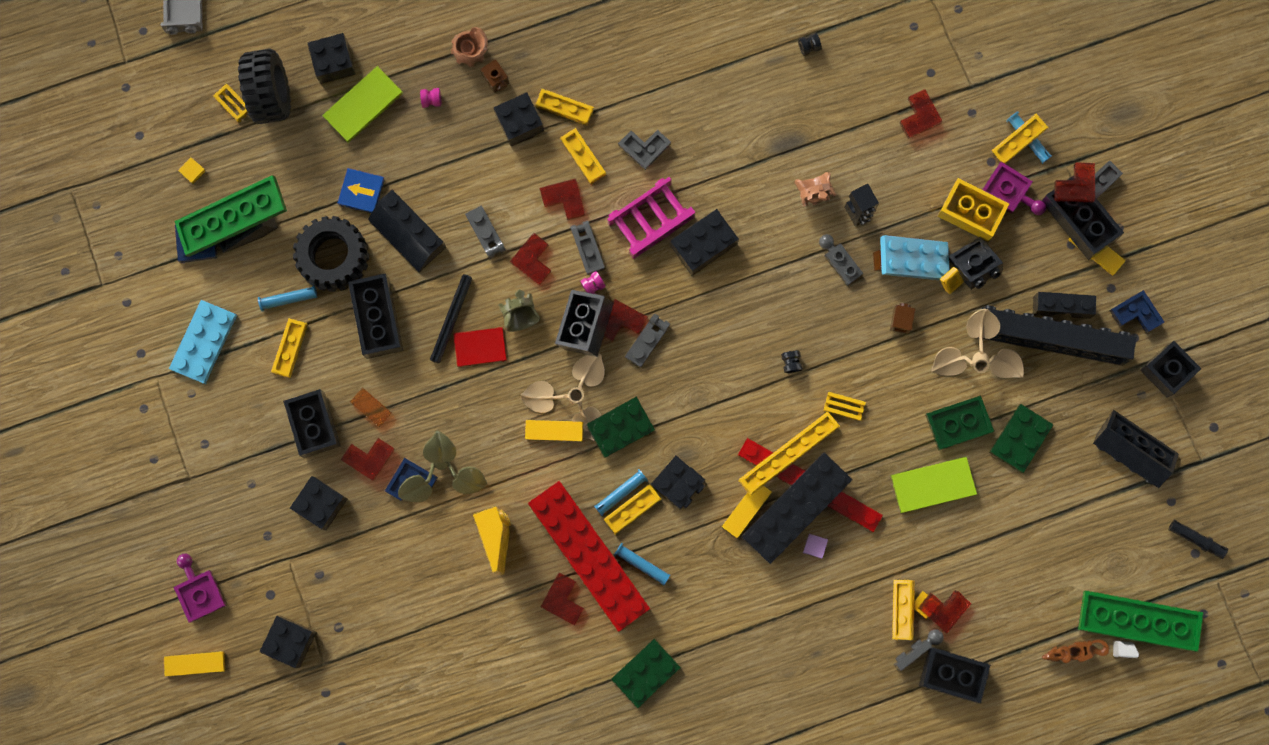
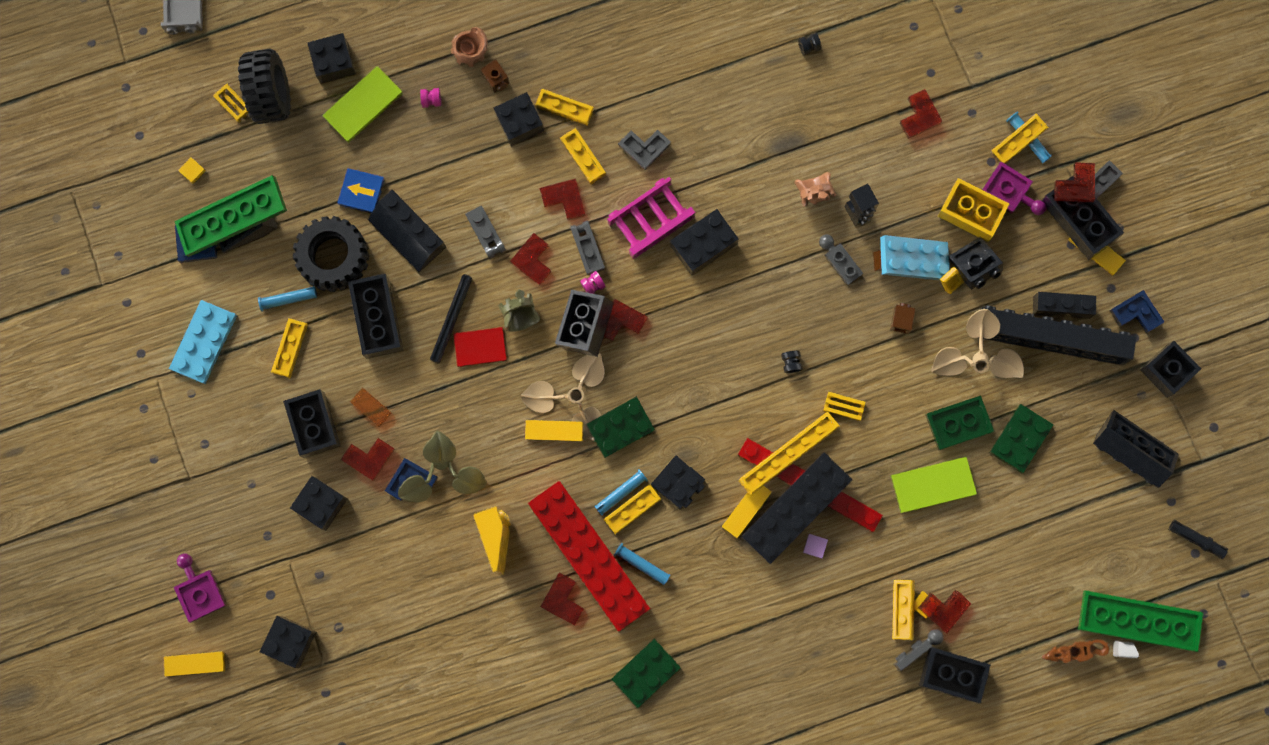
(647, 341): dark grey plate -> none

